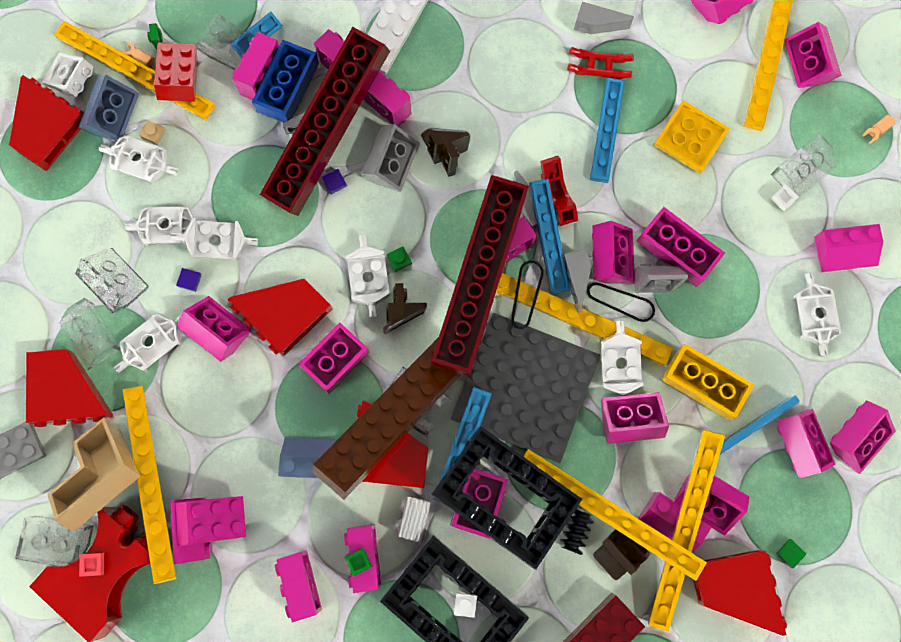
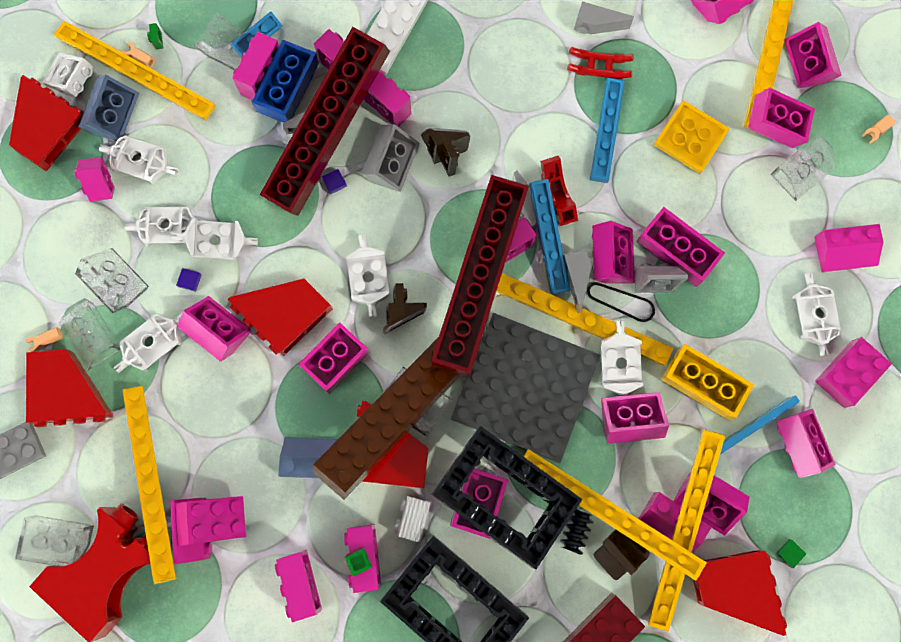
(45, 339): none -> light nougat bar
(91, 564): coral plate -> none
(95, 179): none -> dark pink brick
(103, 475): tan piece -> none
(152, 132): tan plate -> none
(176, 72): brick -> none
(399, 259): green plate -> none
(465, 605): white plate -> none
(470, 422): dark azure tile -> none
(517, 291): black piece -> none
(781, 118): none -> dark pink brick
(784, 197): white plate -> none
(853, 372): none -> dark pink brick
(863, 436): dark pink slope -> none

